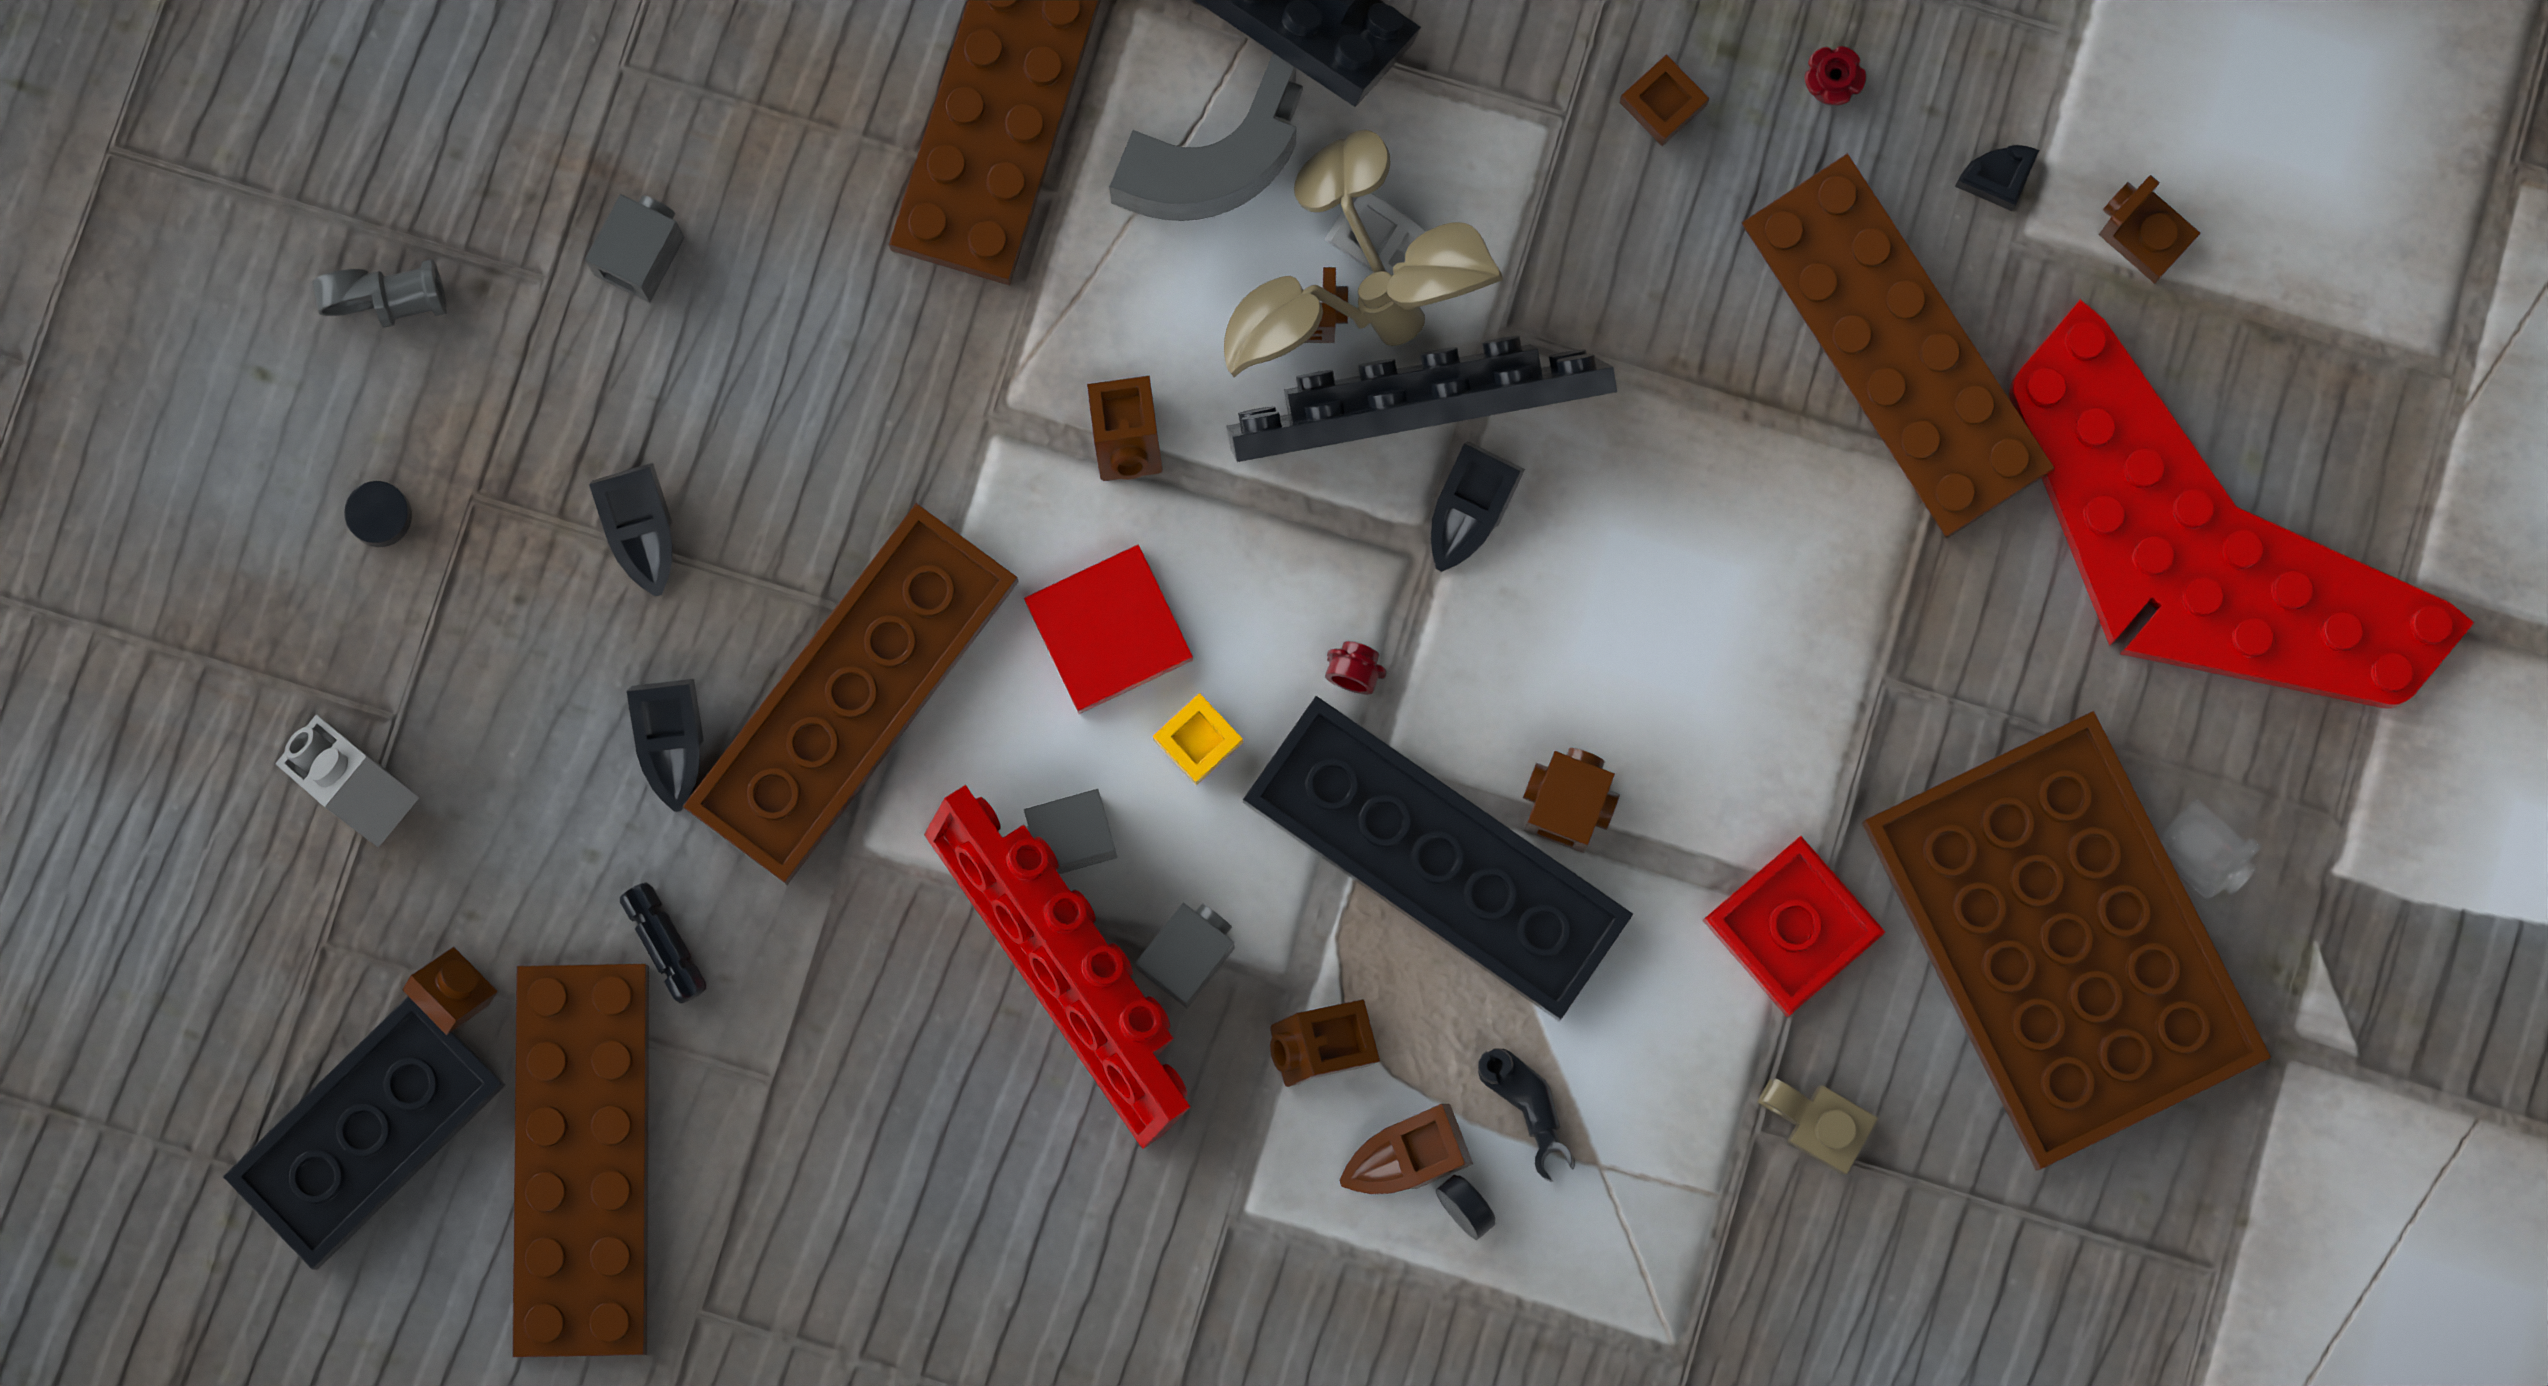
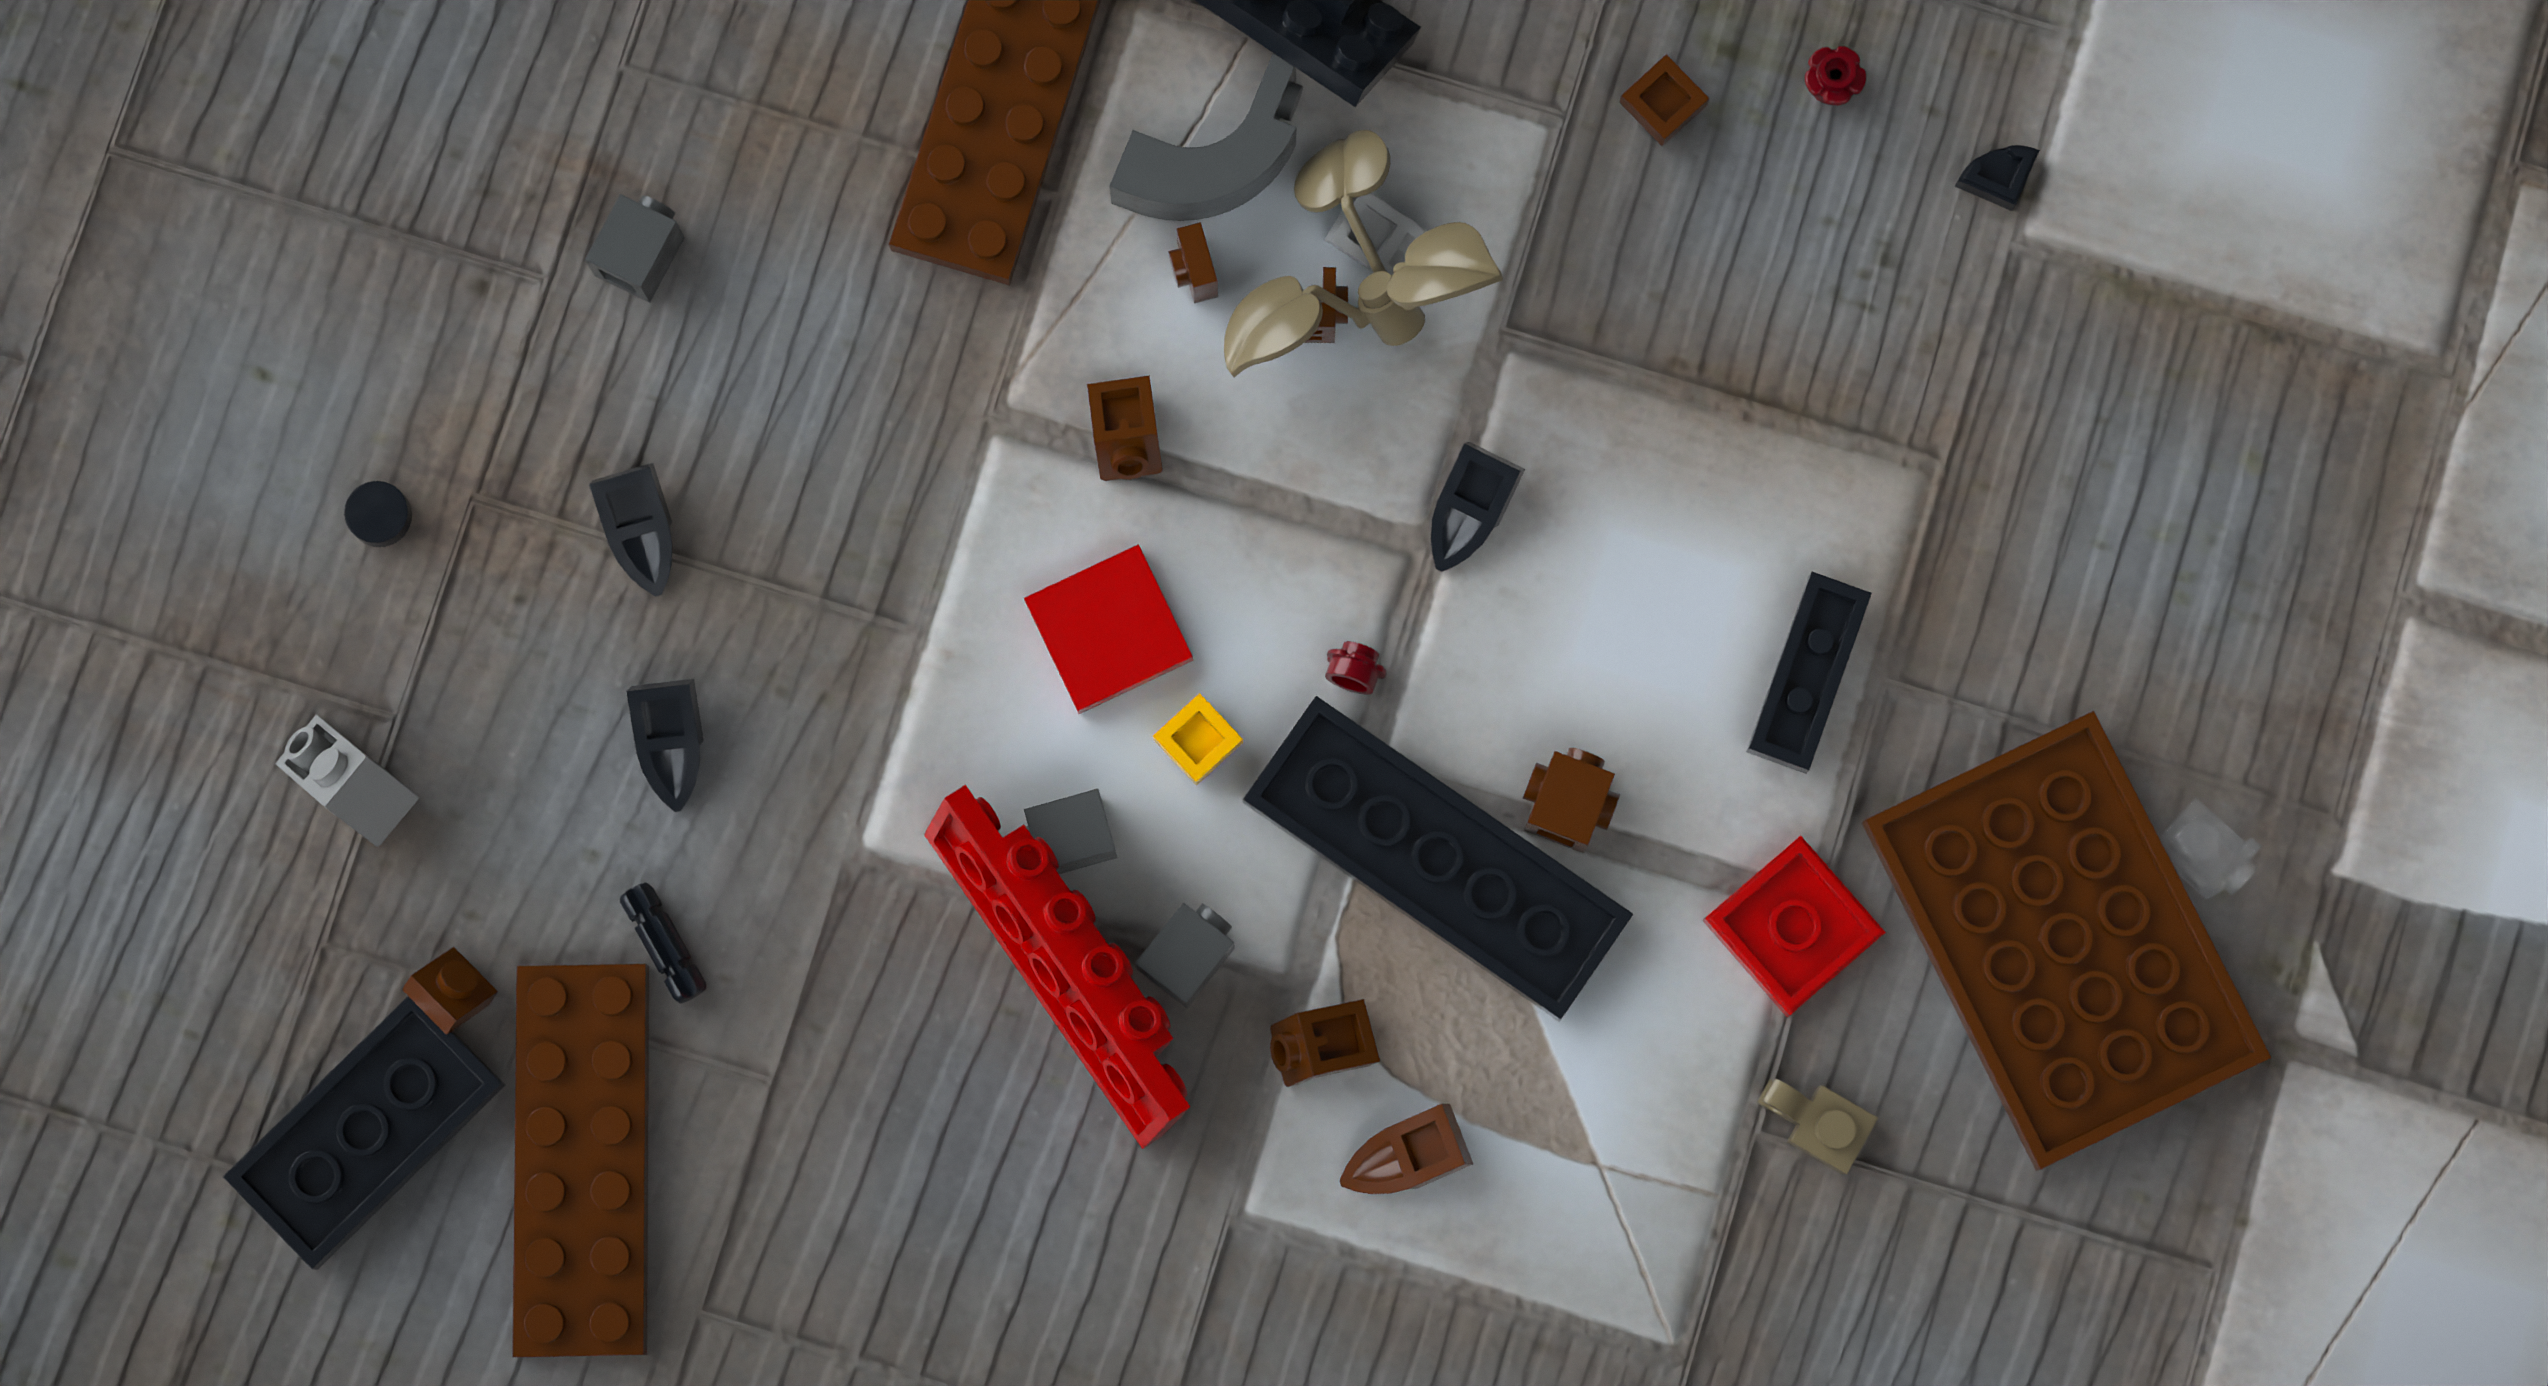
(390, 295): dark grey connector -> none
(851, 693): reddish brown plate -> none
(1193, 263): none -> reddish brown plate
(1417, 396): black plate -> none
(1466, 1206): black tile -> none
(1529, 1093): black arm -> none
(1809, 672): none -> black plate
(1897, 346): reddish brown plate -> none
(2146, 229): reddish brown bracket -> none
(2224, 582): red wing -> none

